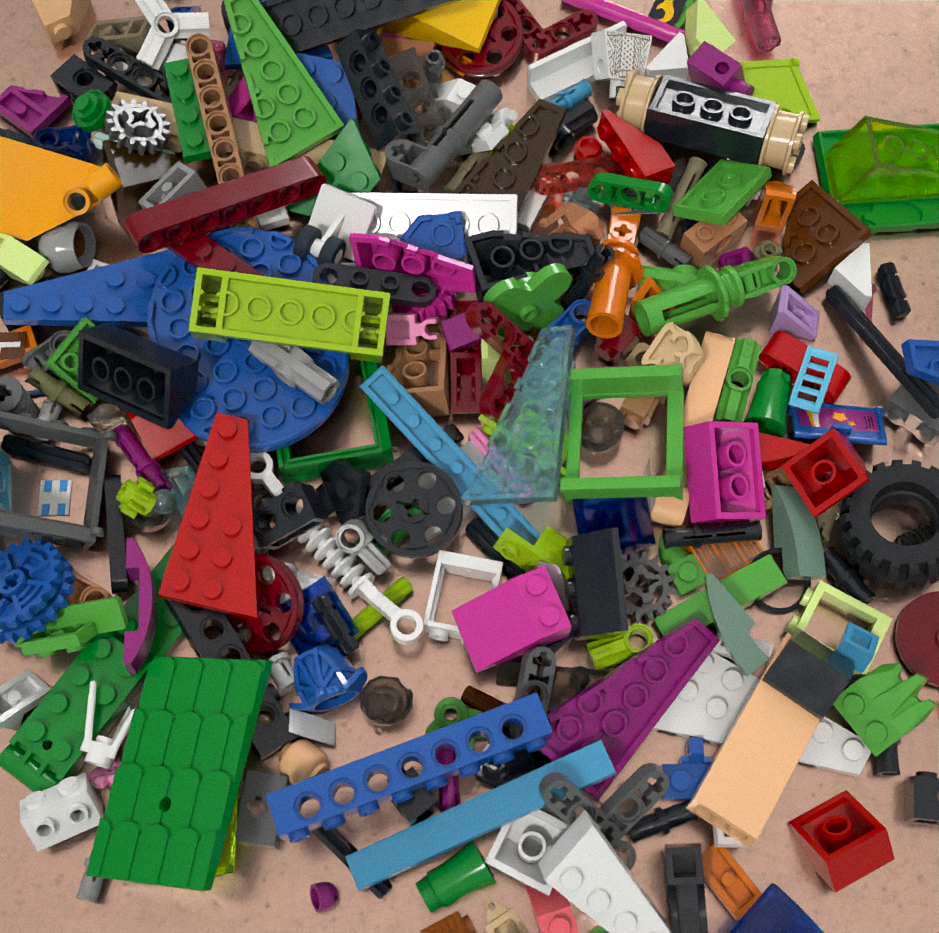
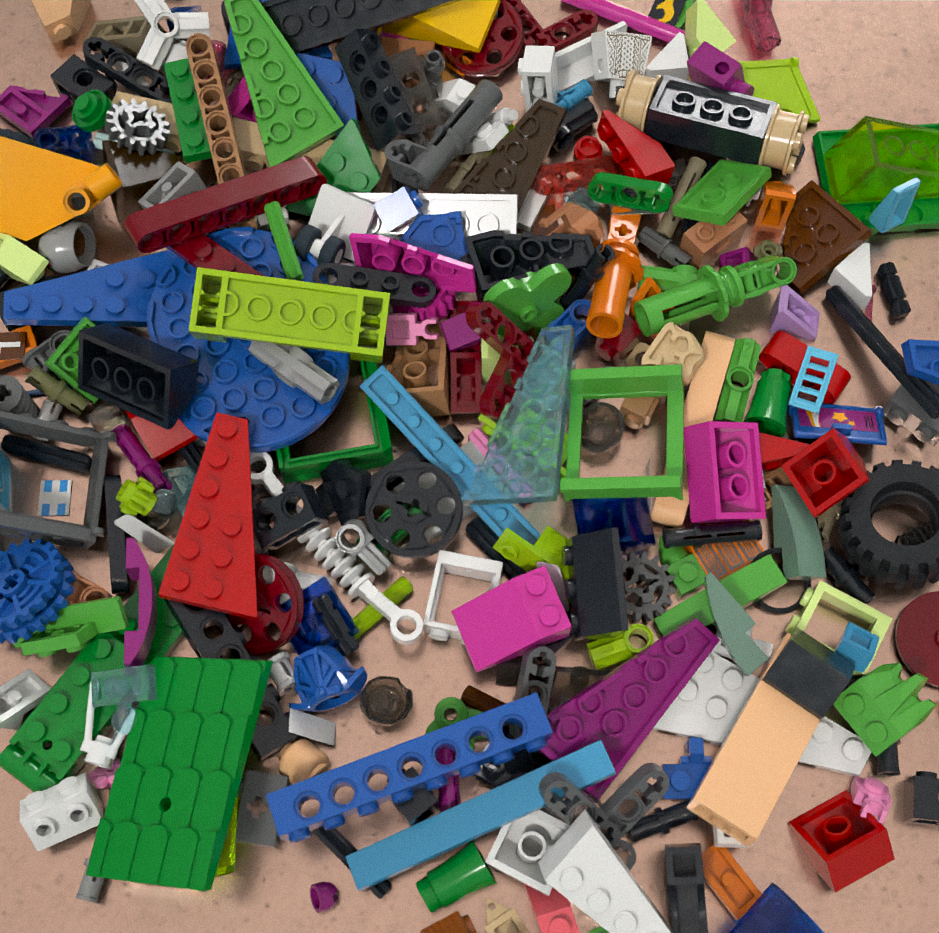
(122, 689): none -> clear light blue plate
(143, 533): none -> white sticker
(283, 241): none -> bright green axle
(399, 208): none -> brick
(538, 75): none -> white brick
(872, 796): none -> bright pink plate
(894, 207): none -> medium azure slope

